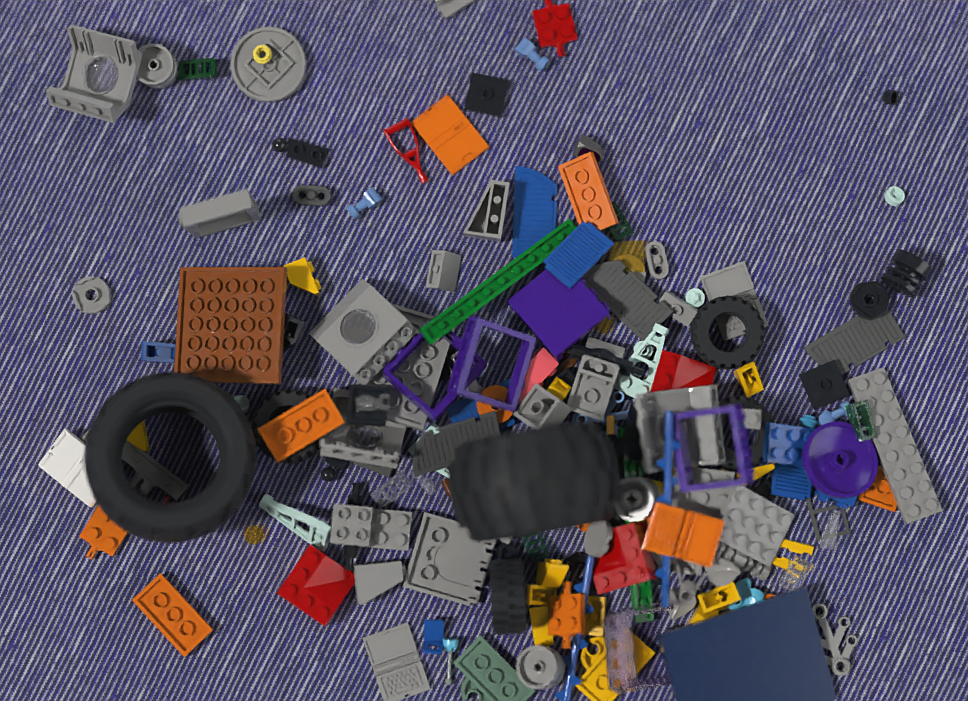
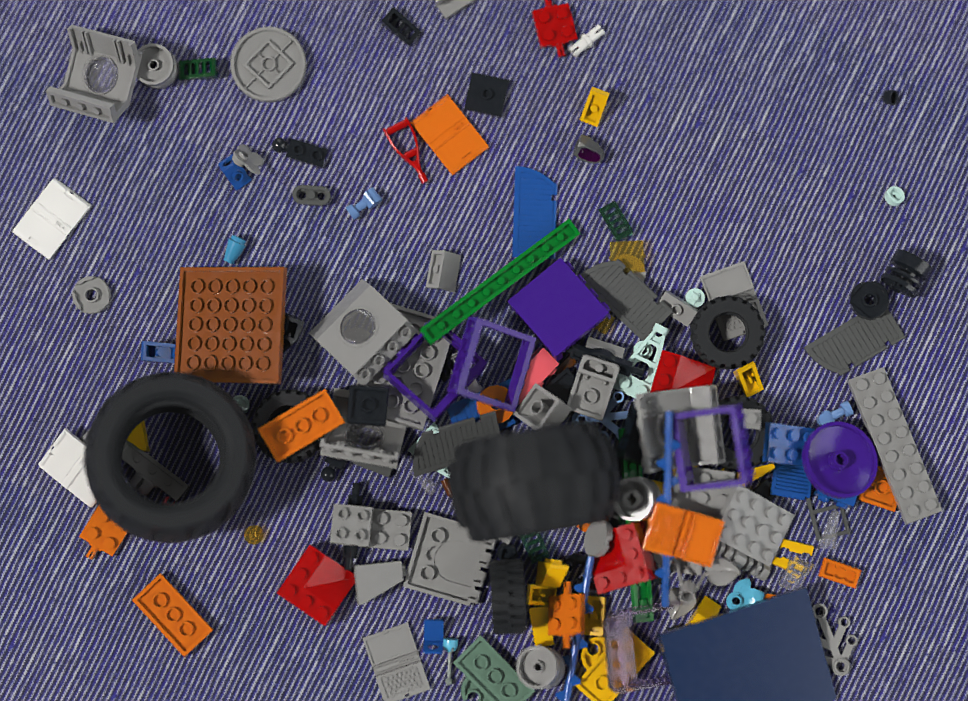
(51, 218): none -> white piece
(219, 213): light grey window -> none
(234, 249): none -> dark azure cone
(236, 175): none -> blue bracket
(244, 157): none -> light grey plate
(262, 48): light yellow plate -> none
(301, 276): yellow slope -> none
(319, 530): light aqua plate -> none
(367, 403): clear plate -> none
(393, 11): none -> black slope
(406, 481): clear slope -> none
(490, 213): light grey wedge -> none
(527, 49): medium blue leg -> none
(559, 388): yellow tile -> none
(577, 254): blue window -> none
(586, 40): none -> white pin
(588, 191): orange plate -> none
(594, 106): none -> yellow slope
(610, 426): pearl gold tile -> none
(656, 260): light grey plate -> none
(719, 598): yellow slope -> none
(808, 421): dark azure plate -> none
(824, 384): black plate -> none
(839, 573): none -> orange plate
(853, 416): clear green slope -> none

